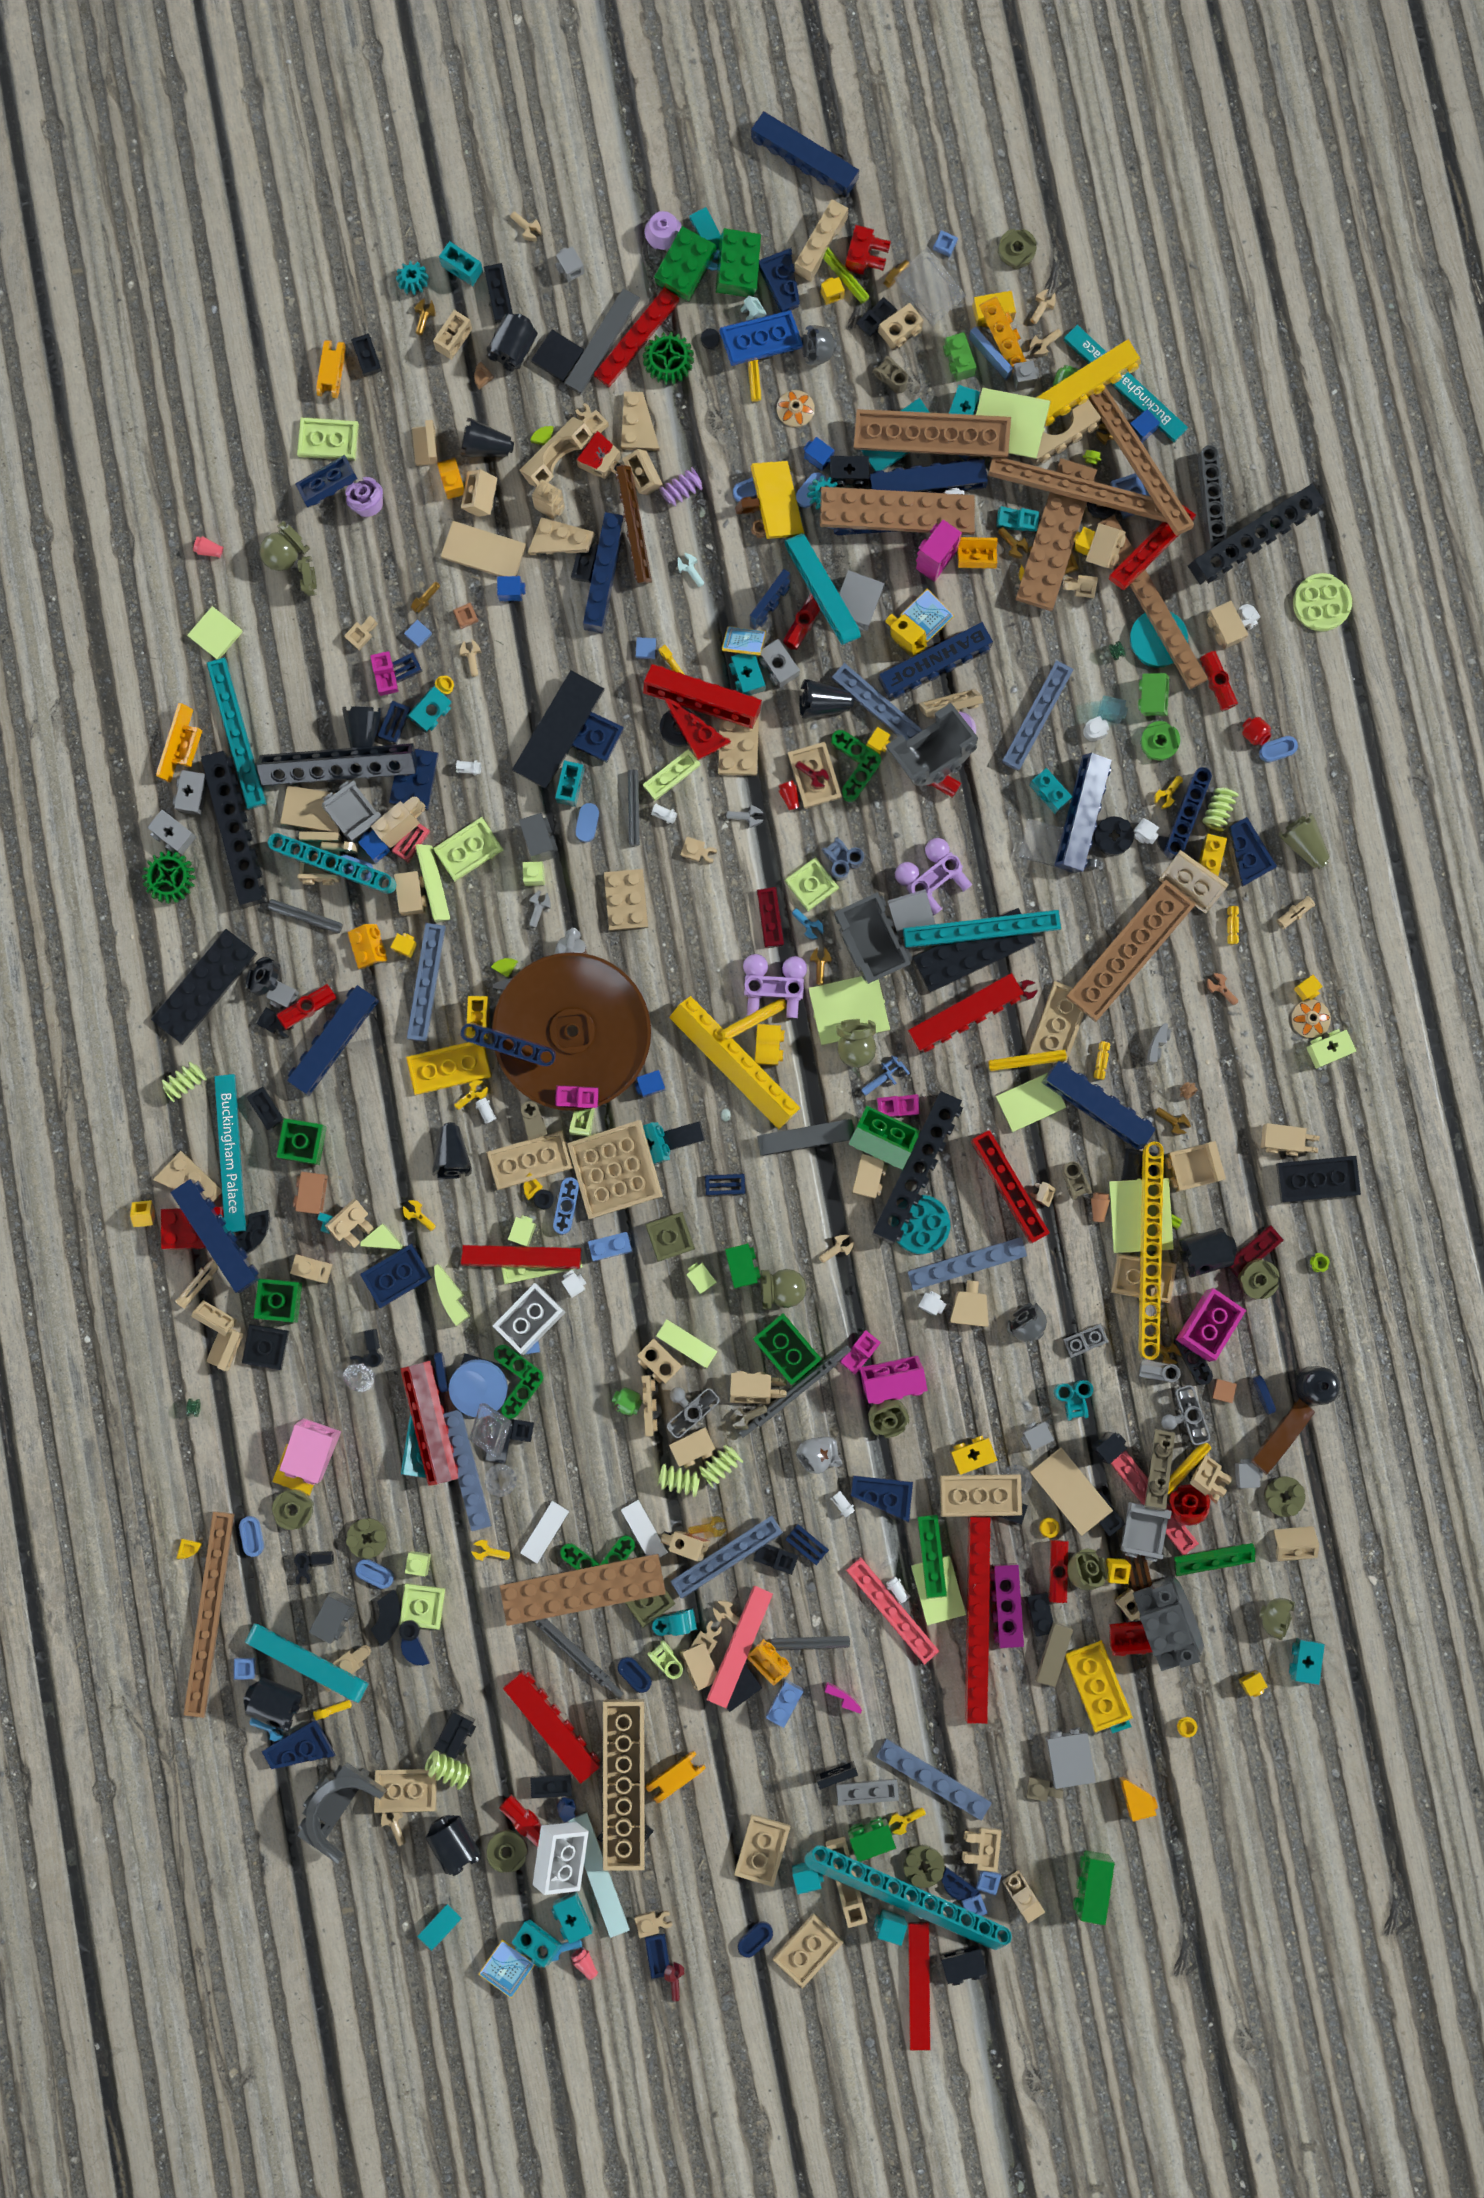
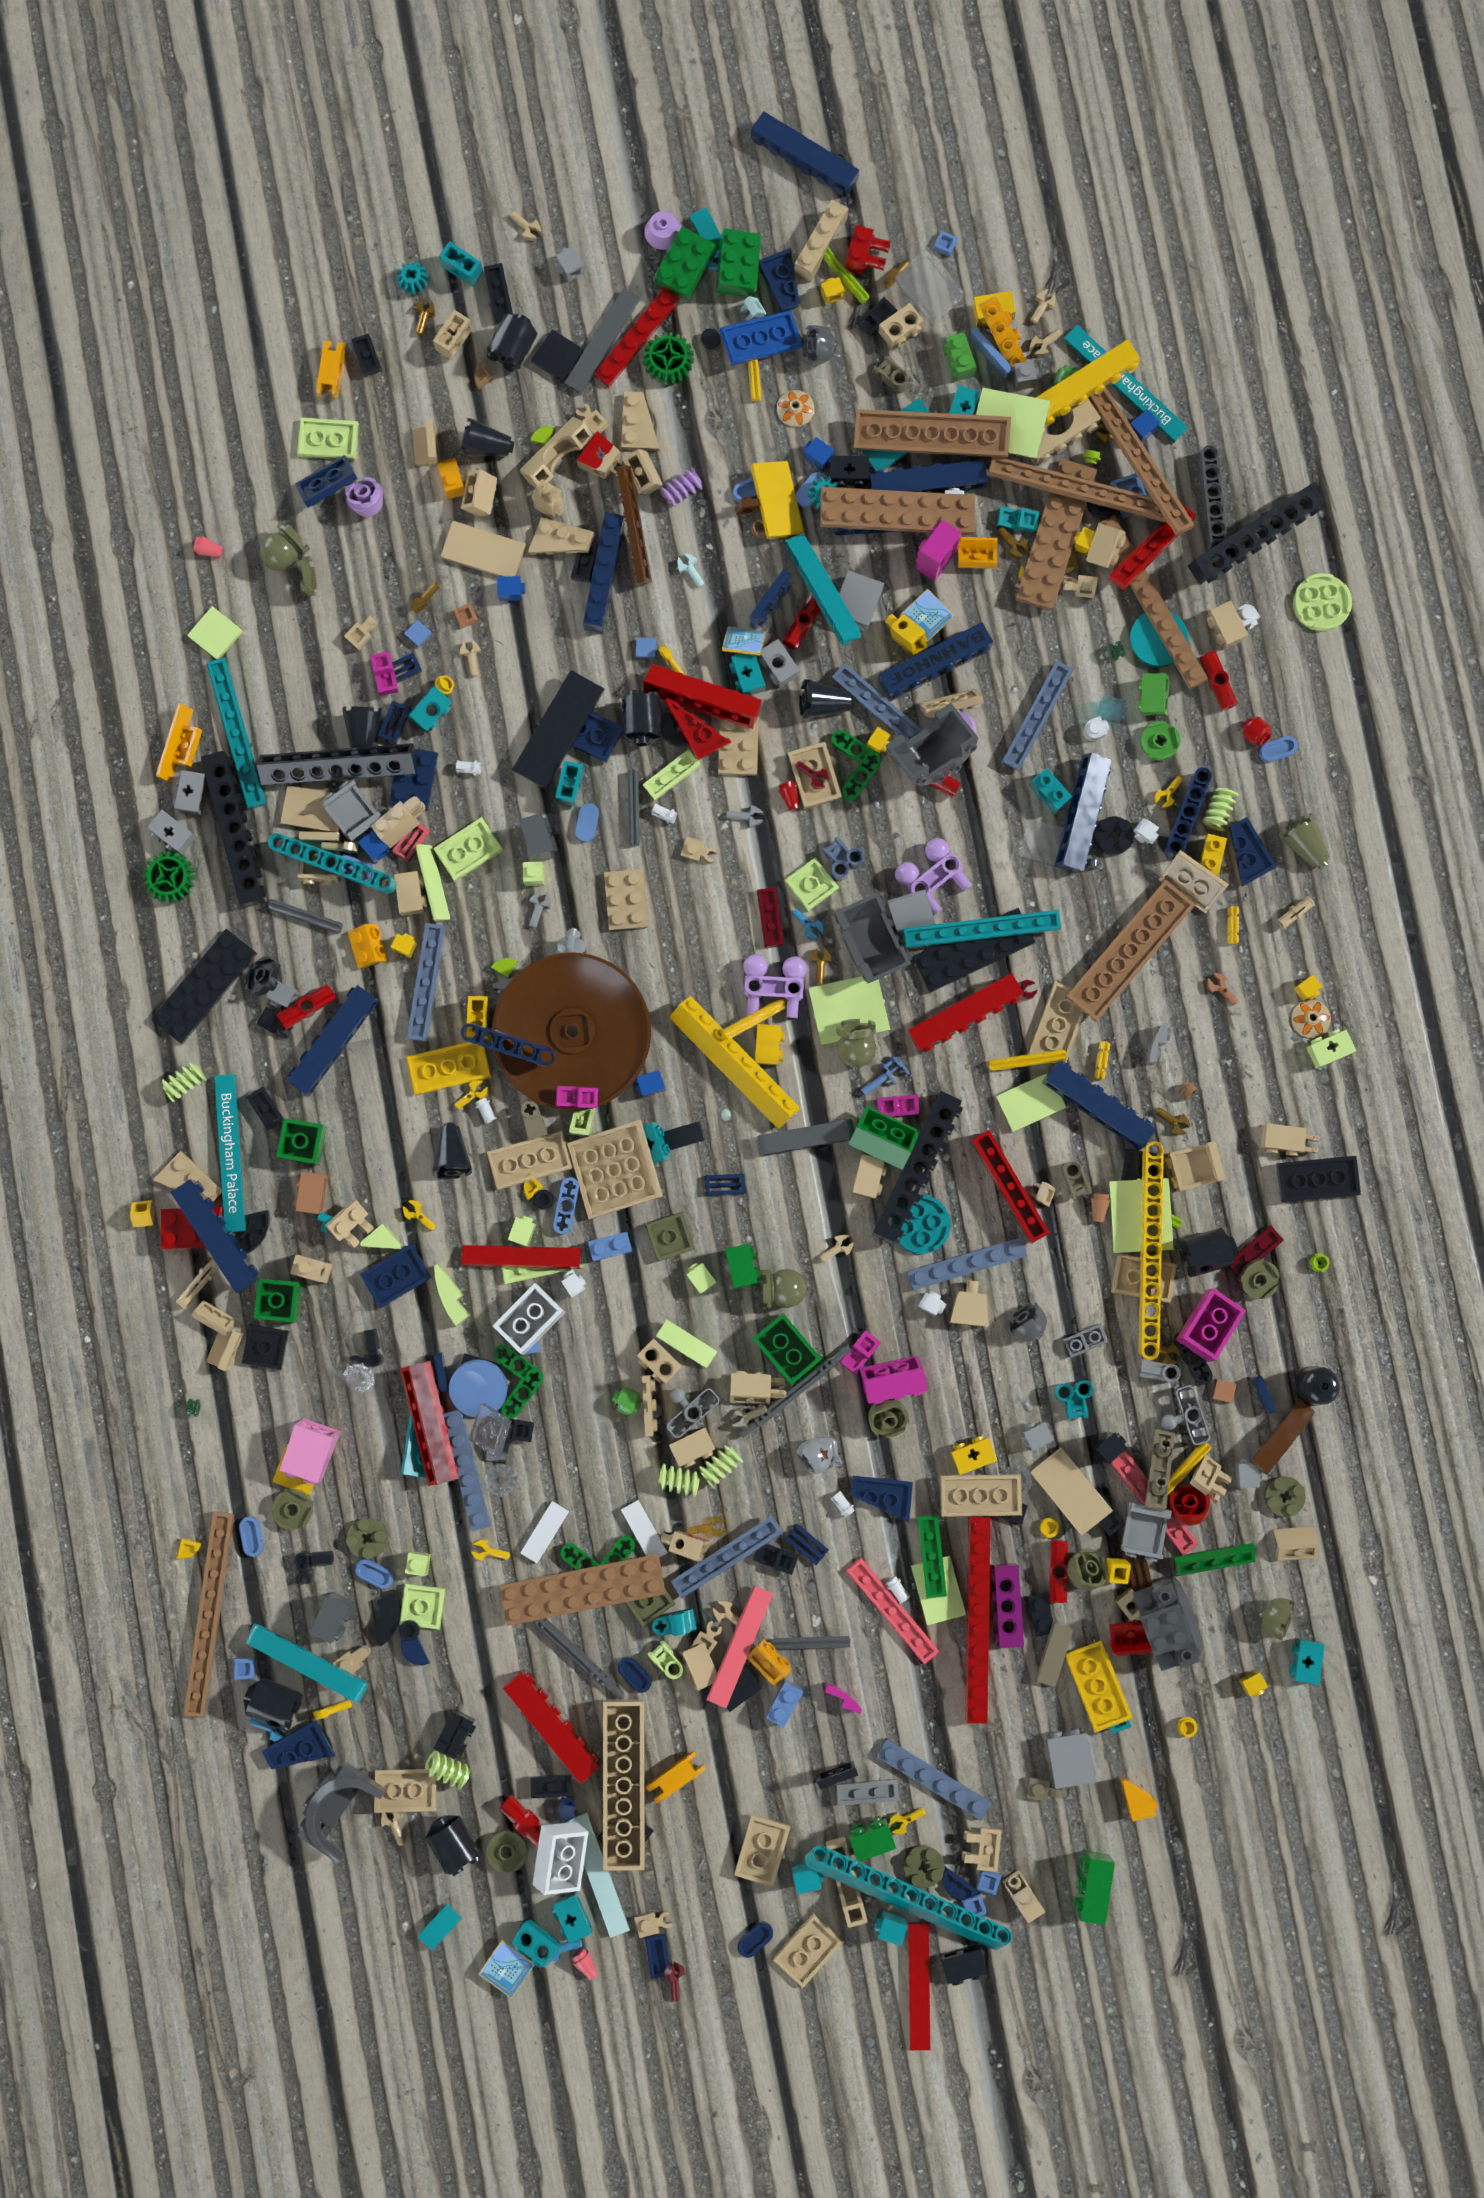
(641, 717): none -> black cylinder
(1017, 237): olive plate -> none

